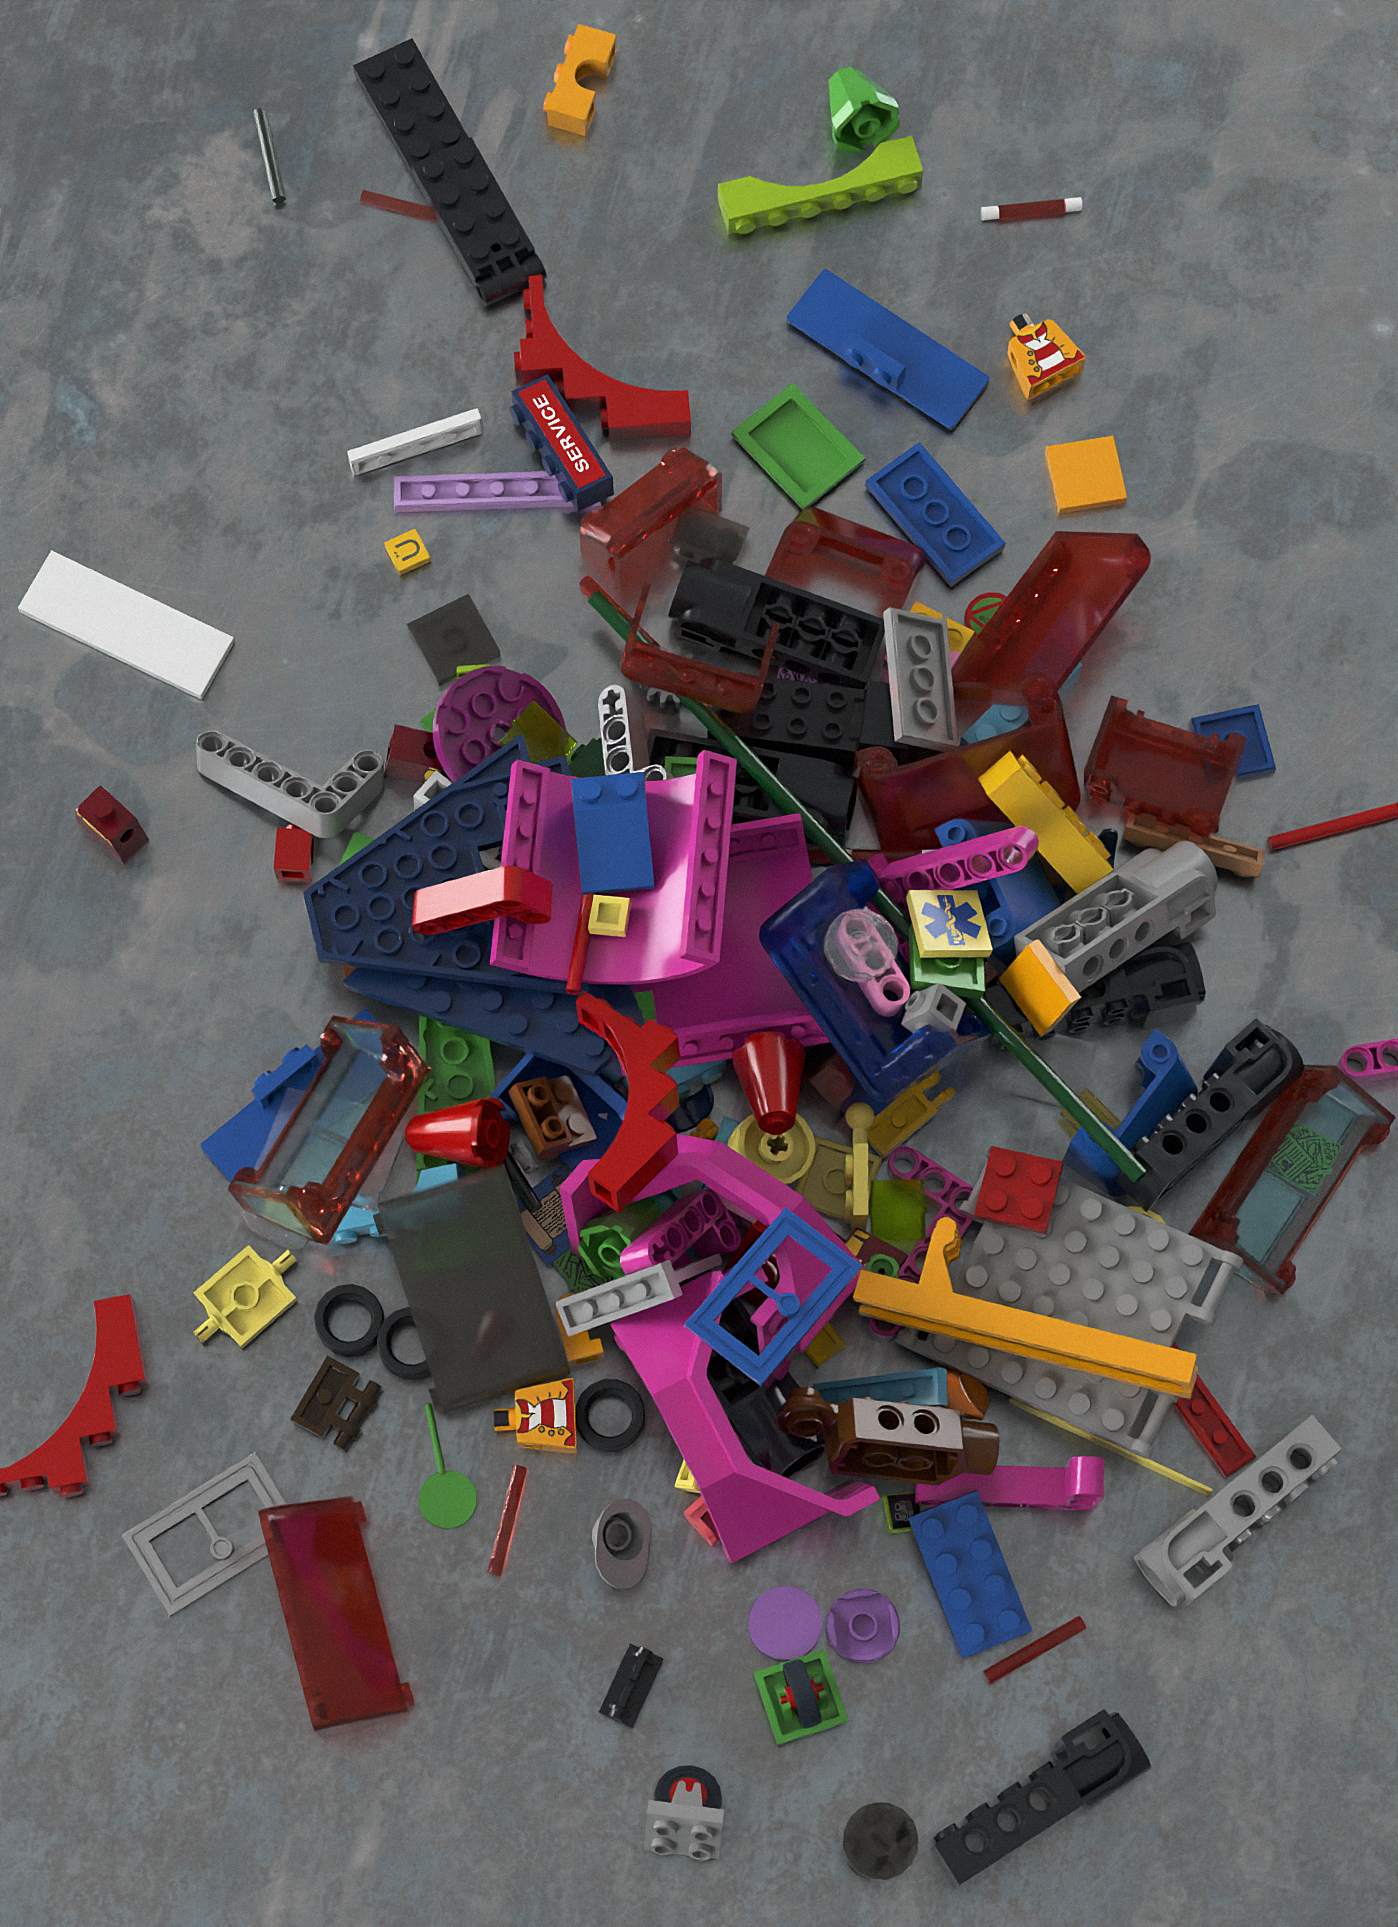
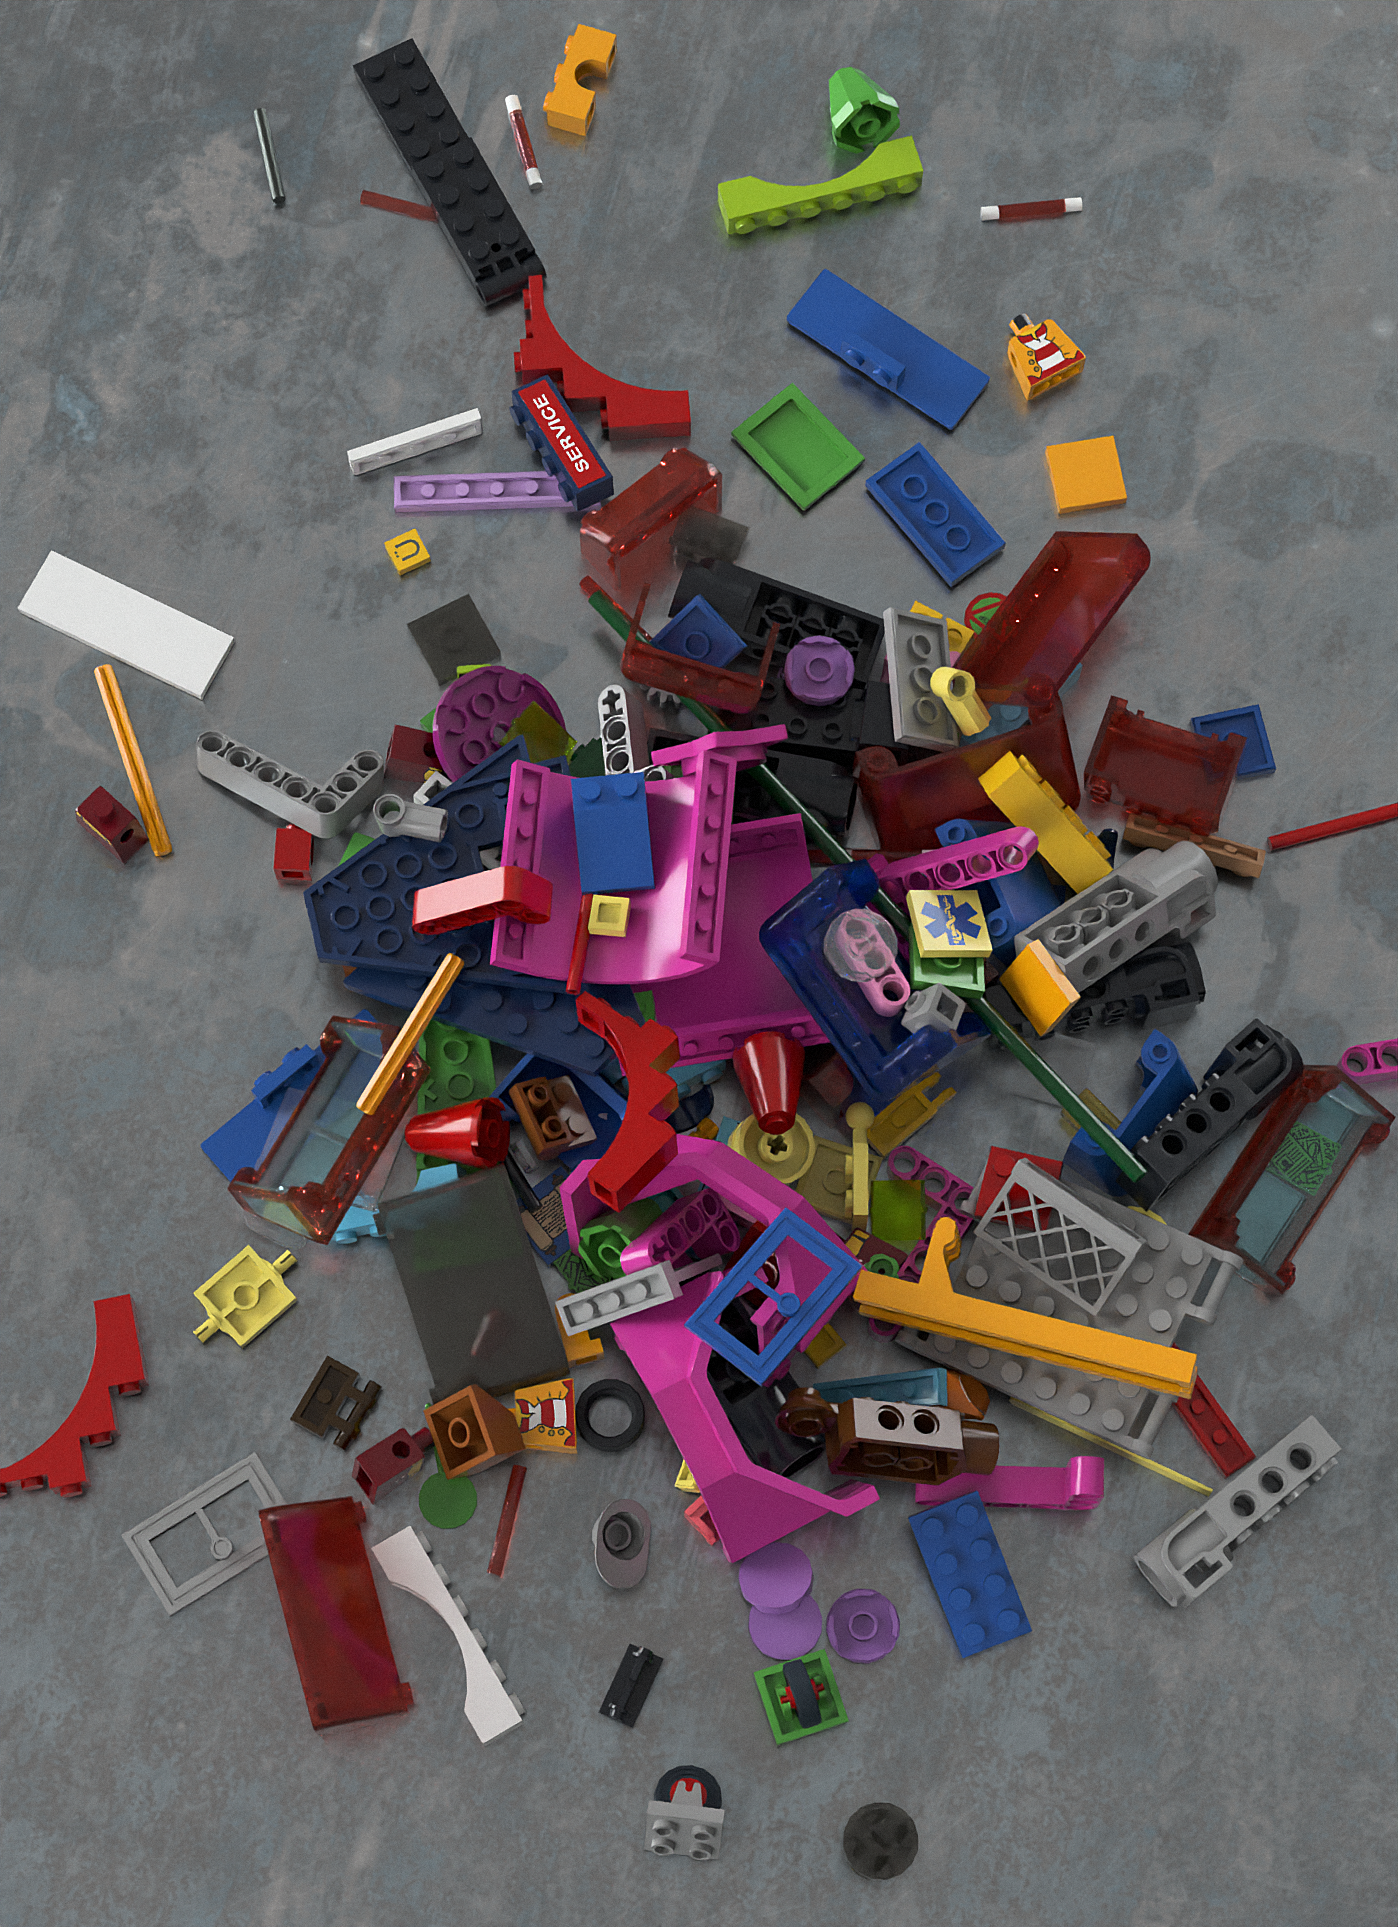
(133, 760): none -> light orange axle
(326, 1304): black tyre -> none
(380, 1470): none -> dark red torso
(387, 1329): black tyre -> none
(410, 1034): none -> light orange axle
(413, 819): none -> light grey piece
(472, 1432): none -> dark orange slope
(486, 1701): none -> white arch
(523, 142): none -> clear red bar
(700, 635): none -> blue tile
(745, 746): none -> dark pink plate
(776, 1578): none -> medium lavender tile
(819, 670): none -> medium lavender tile
(896, 559): clear red windscreen -> none
(897, 1509): slope -> none
(961, 700): none -> light yellow piece
(1034, 1649): clear red bar -> none
(1075, 1781): black brick -> none
(1077, 1209): none -> light grey fence

